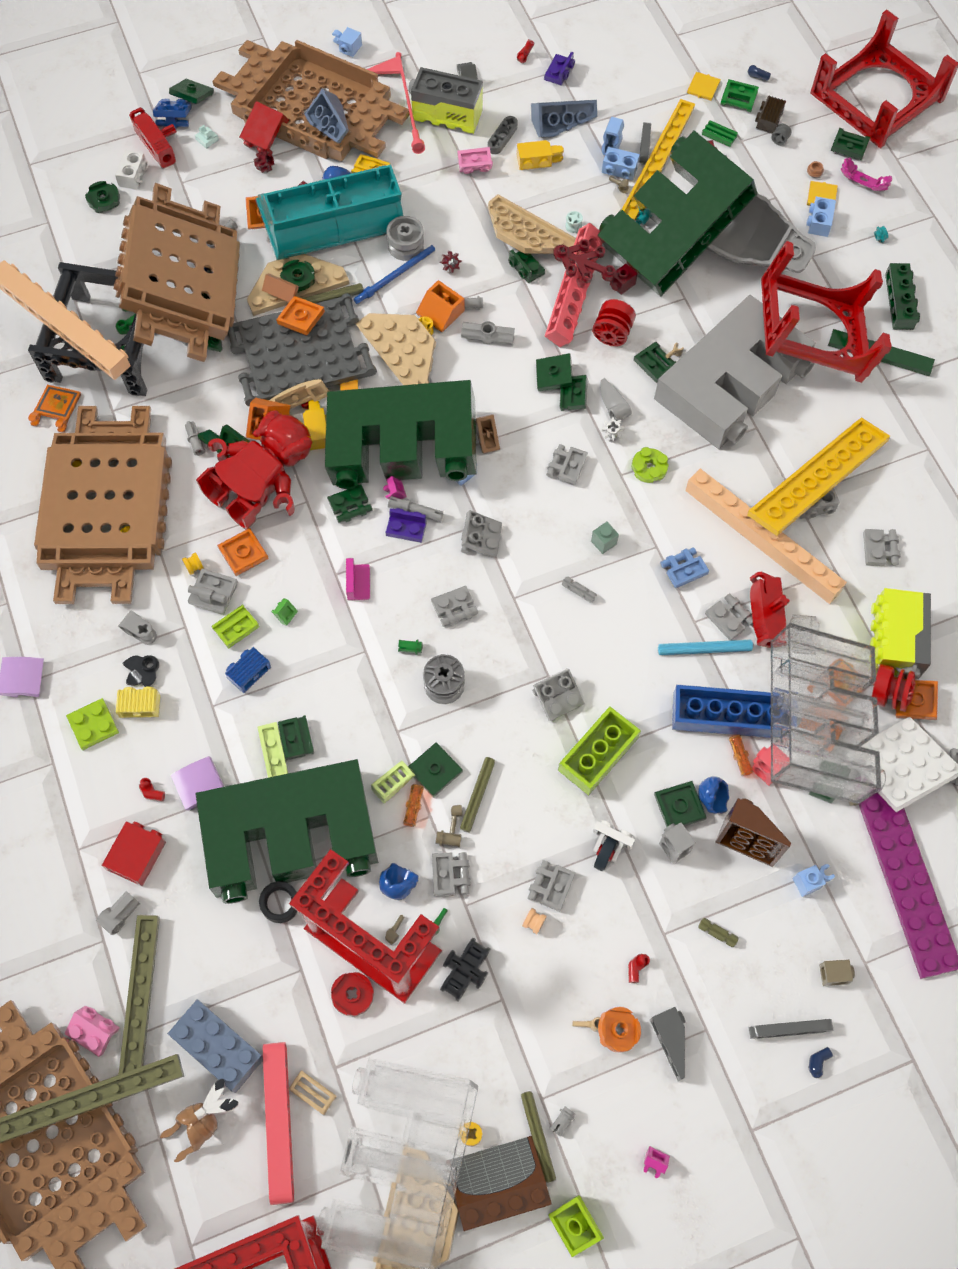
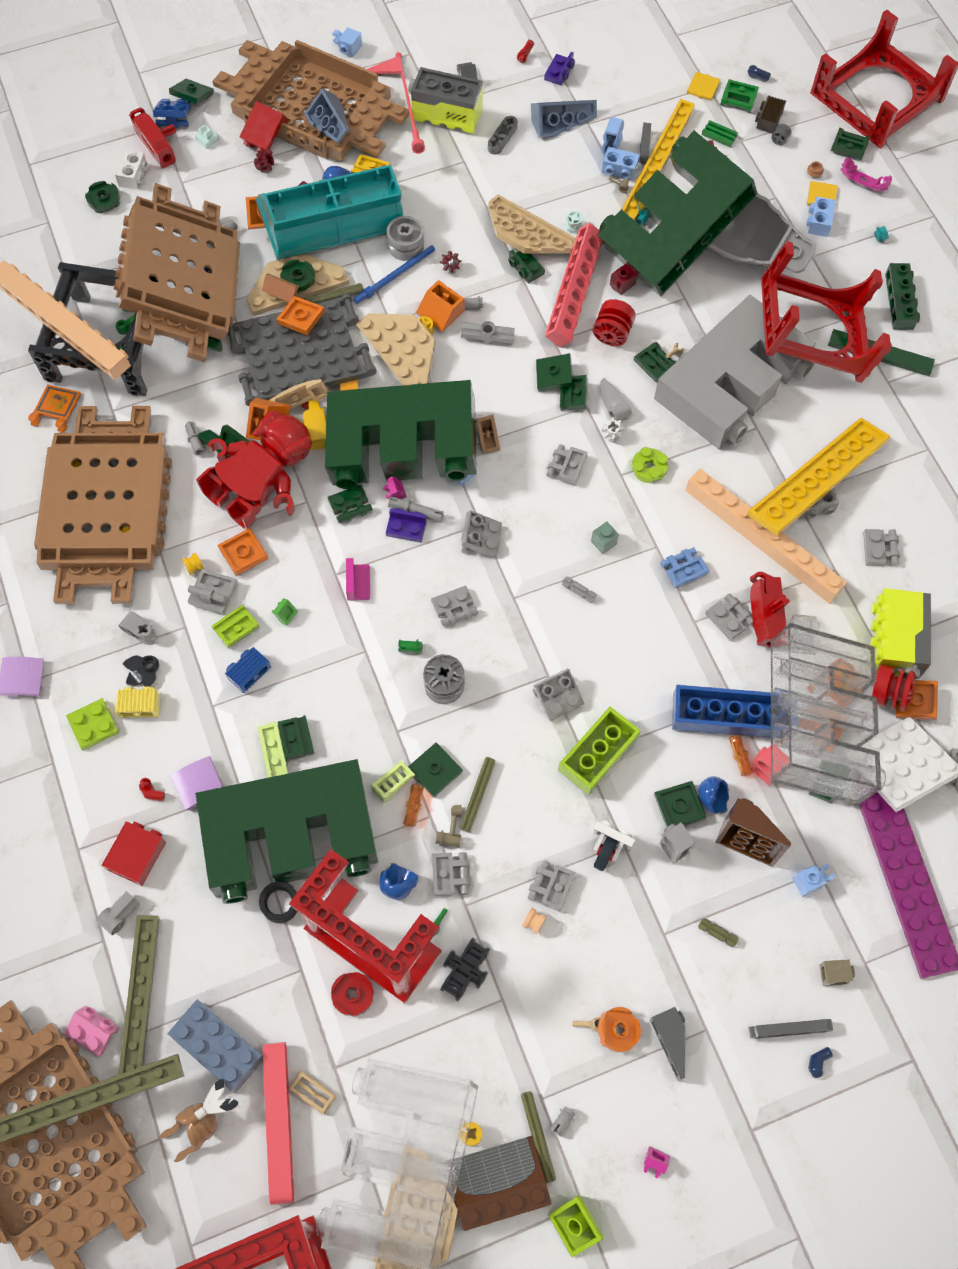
(391, 935): dark tan hand -> none
(474, 159): bright pink bracket -> none
(538, 154): yellow hinge -> none
(565, 254): dark red plant -> none
(636, 965): red arm -> none
(705, 647): medium azure axle -> none

